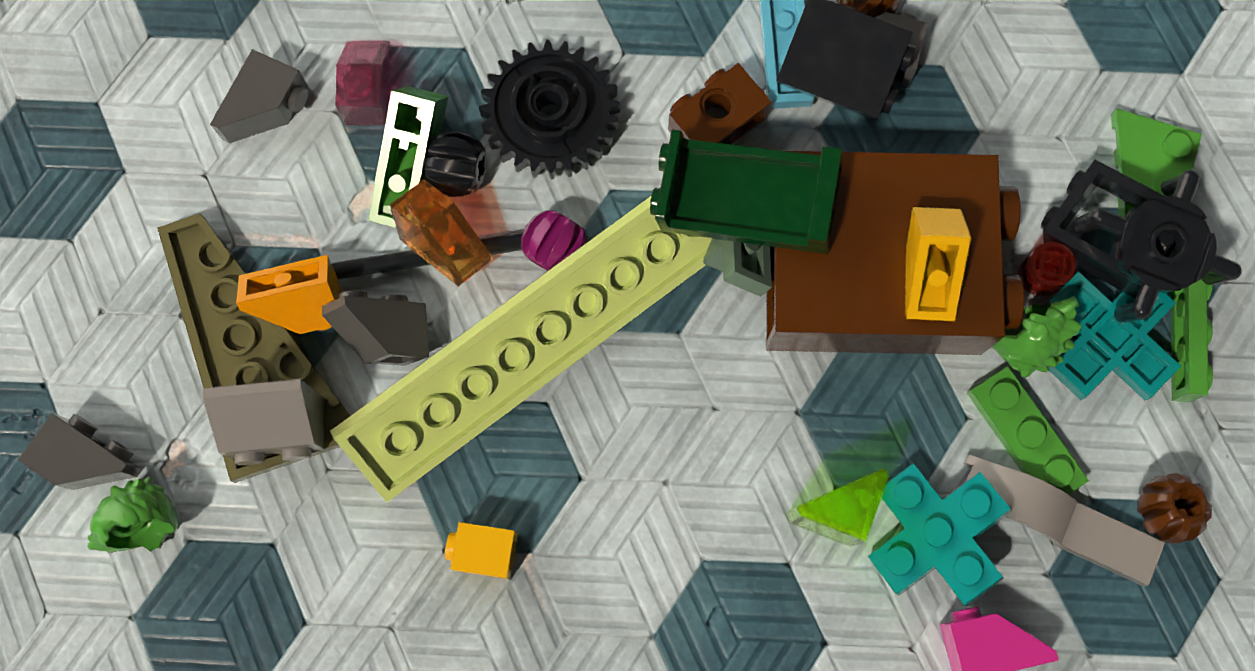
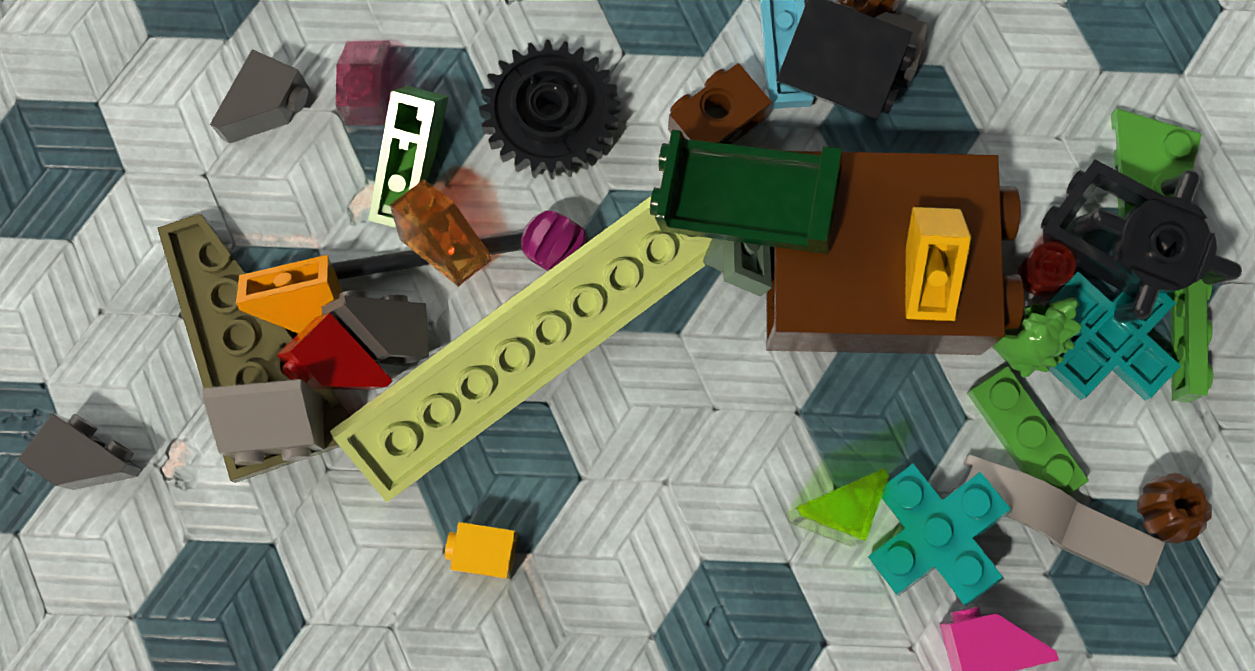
(133, 518): bright green hair -> none
(331, 359): none -> red slope
(456, 163): black piece -> none

